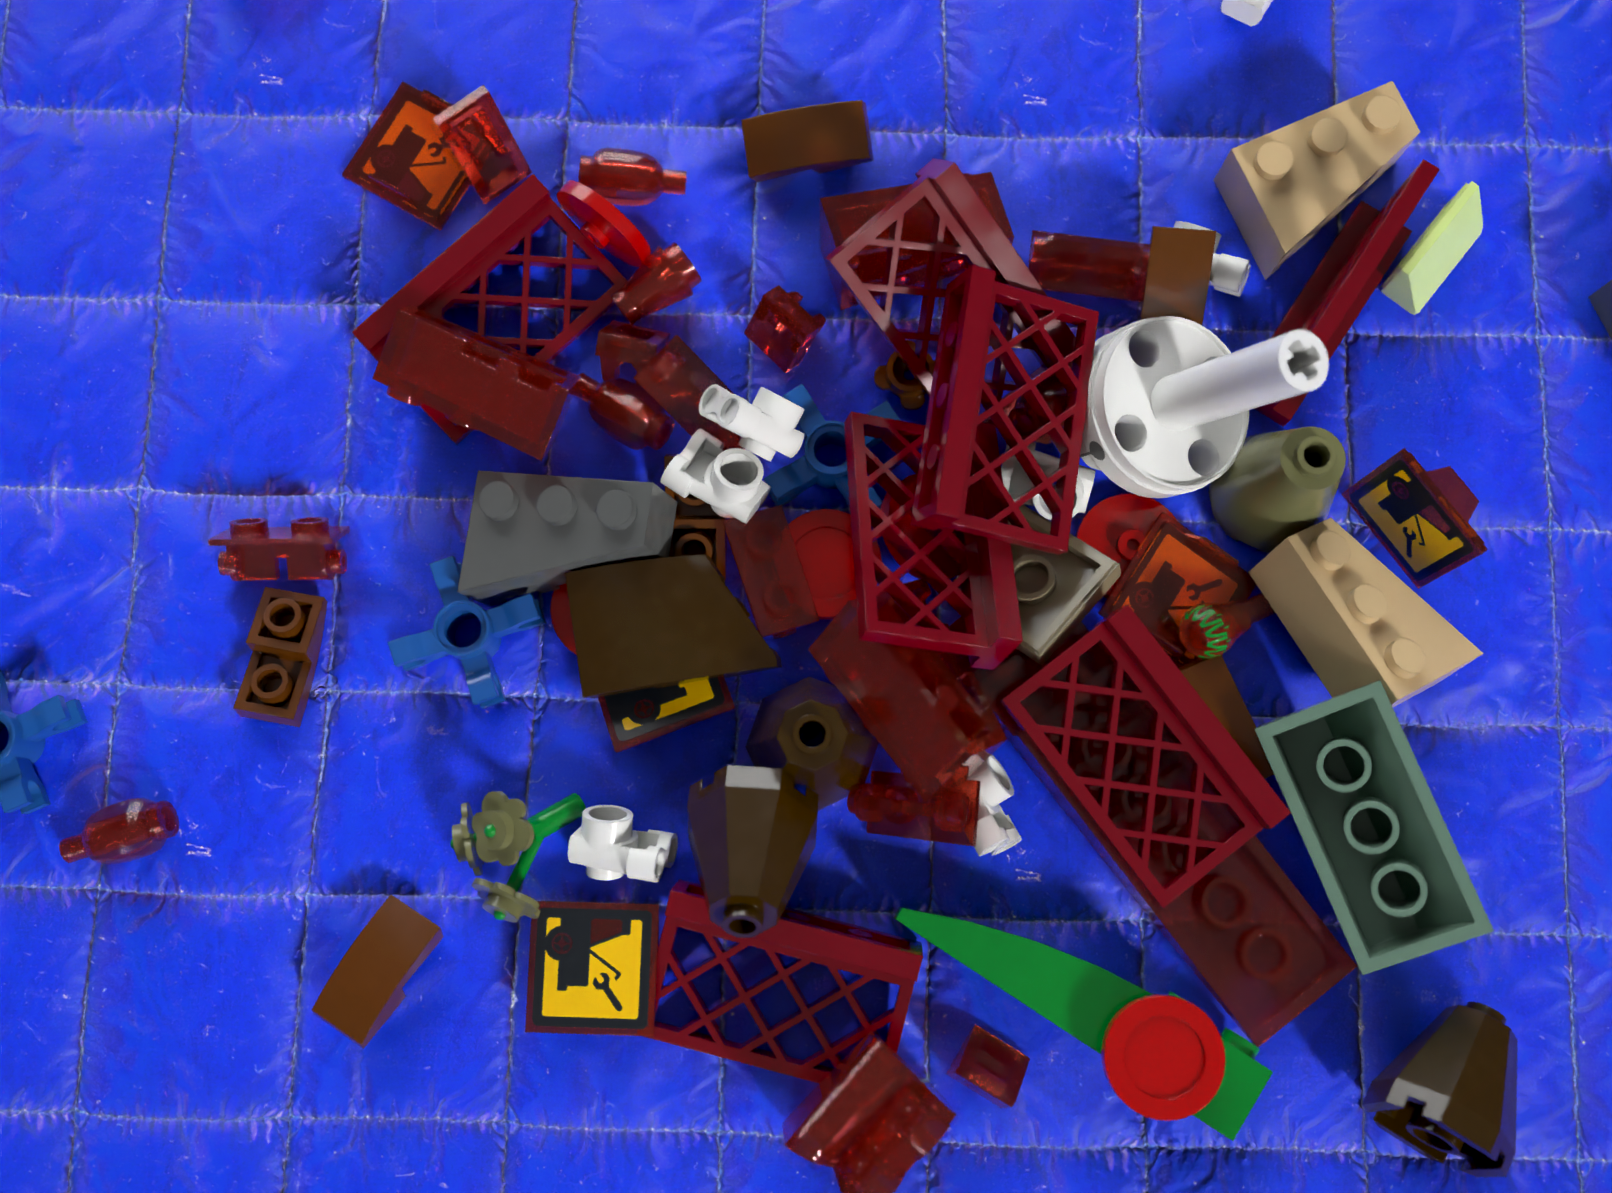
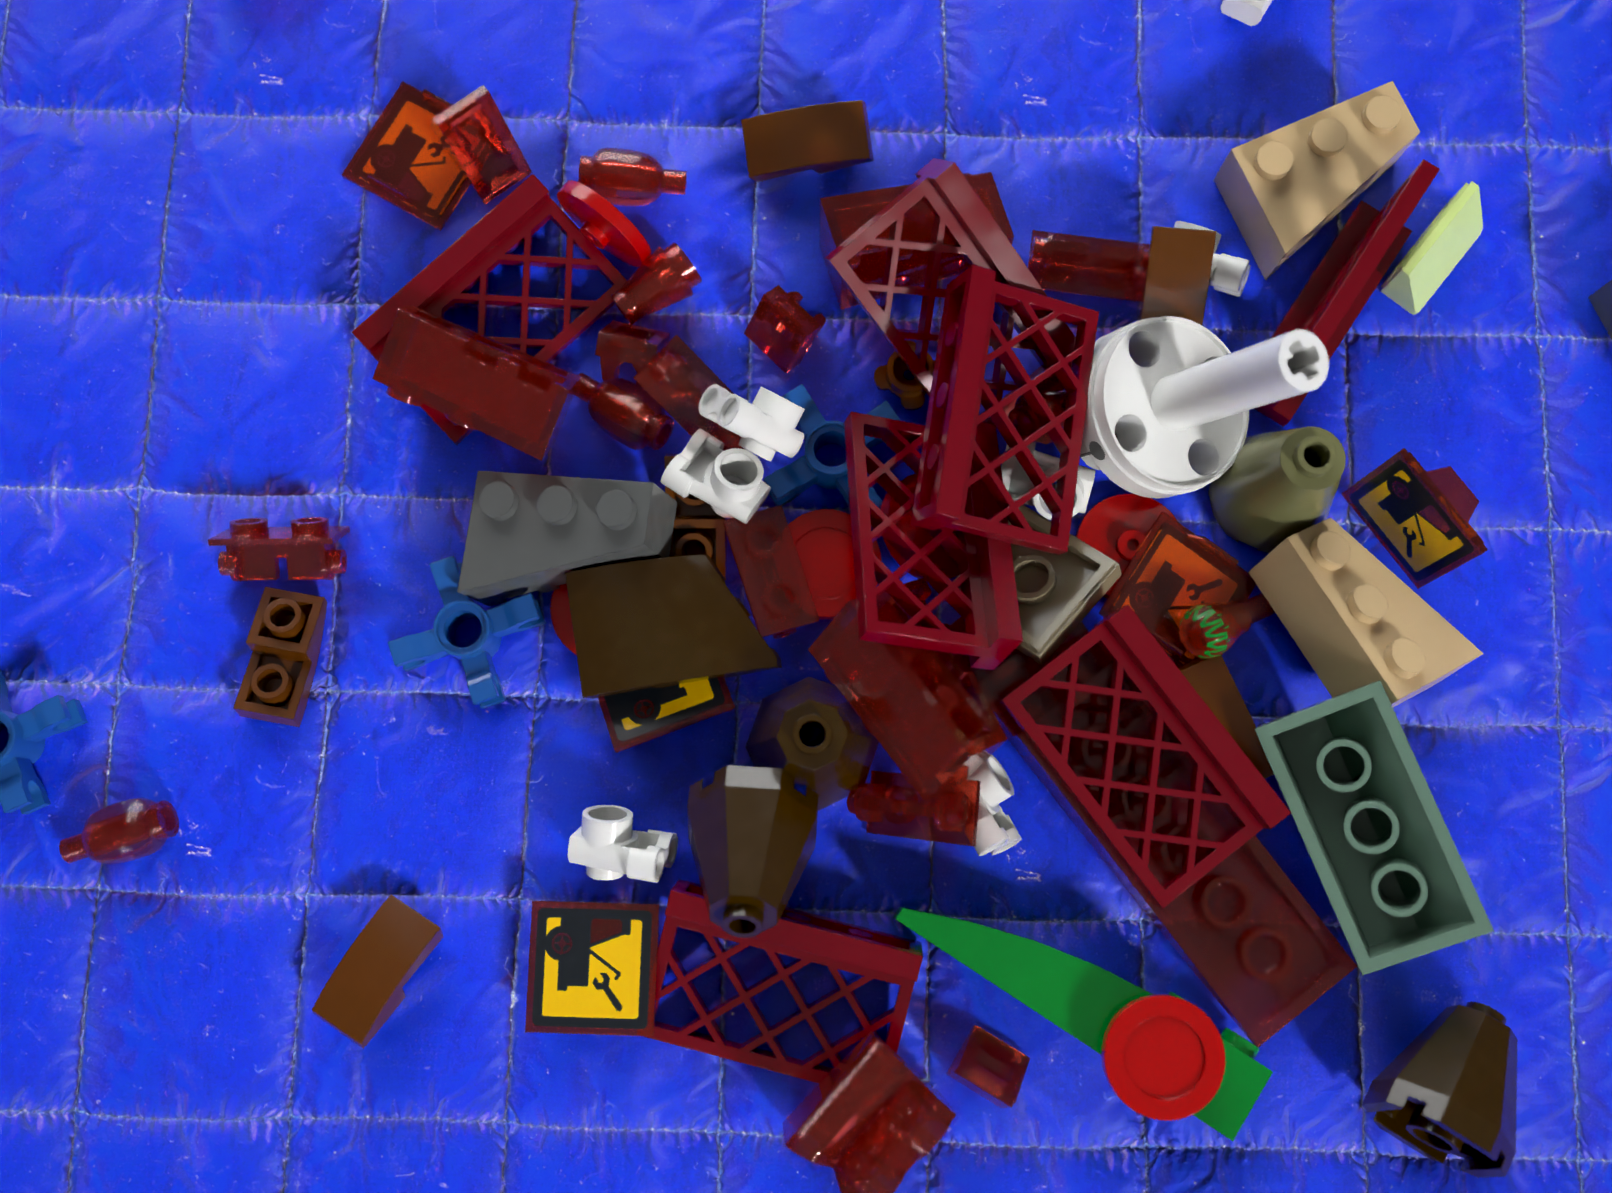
(499, 836): olive plant -> none

